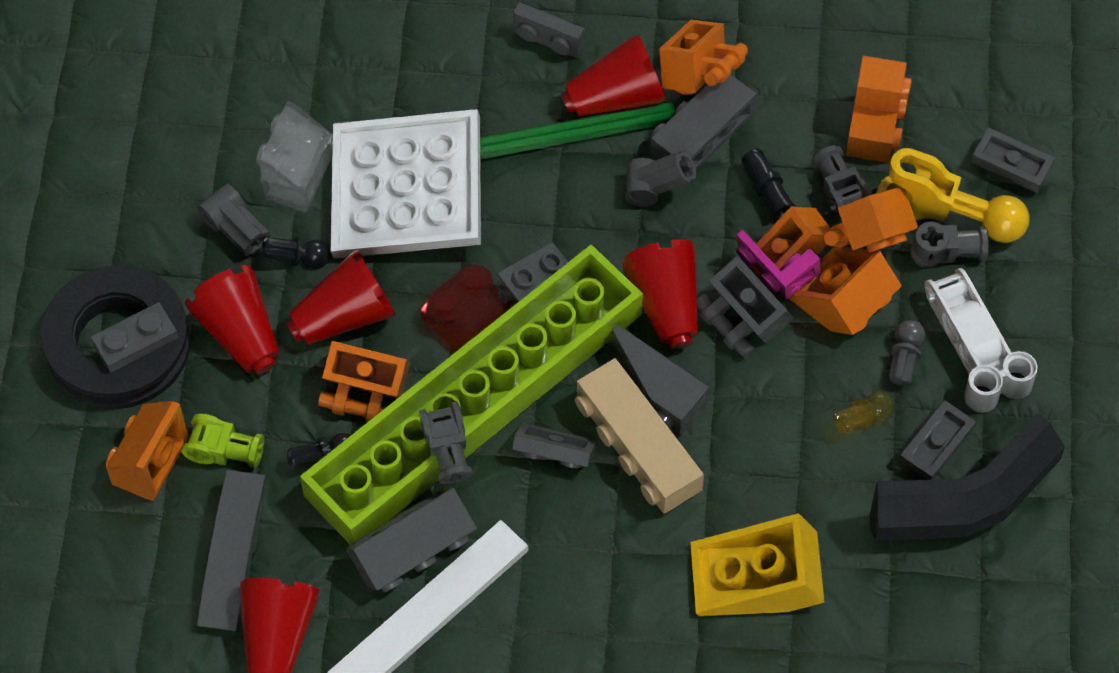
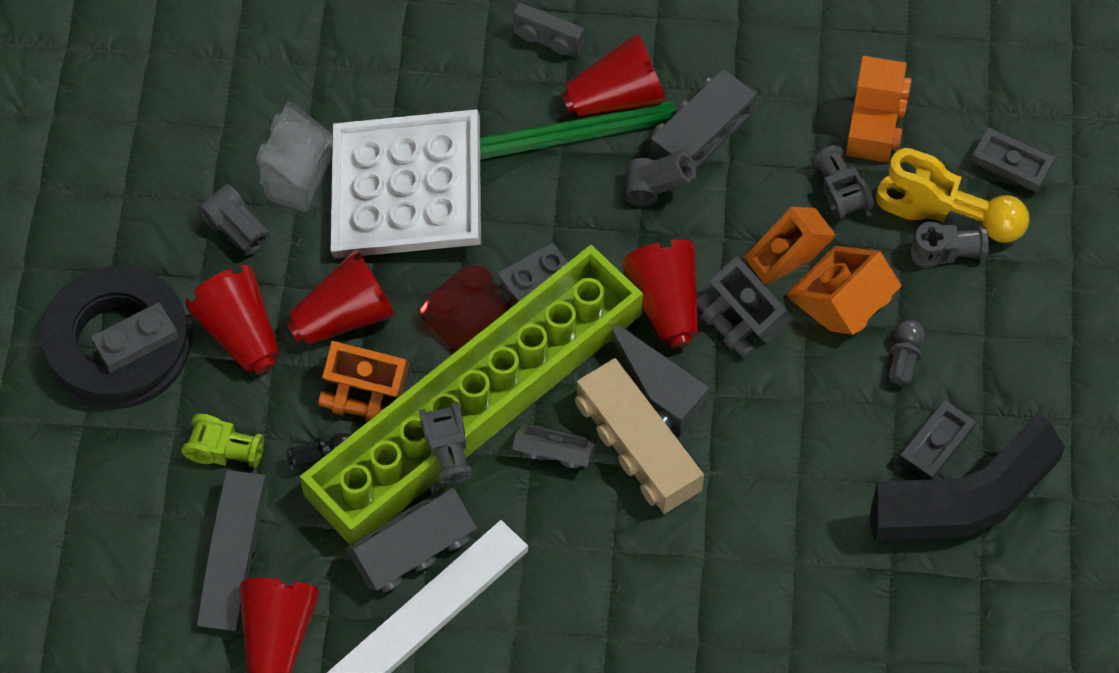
(148, 449): orange slope -> none
(313, 254): black axle -> none
(698, 57): orange brick -> none
(758, 569): yellow slope -> none
(767, 182): black pin -> none
(795, 273): dark pink bracket -> none
(865, 412): clear yellow axle -> none
(874, 222): orange brick -> none
(979, 343): white piece -> none

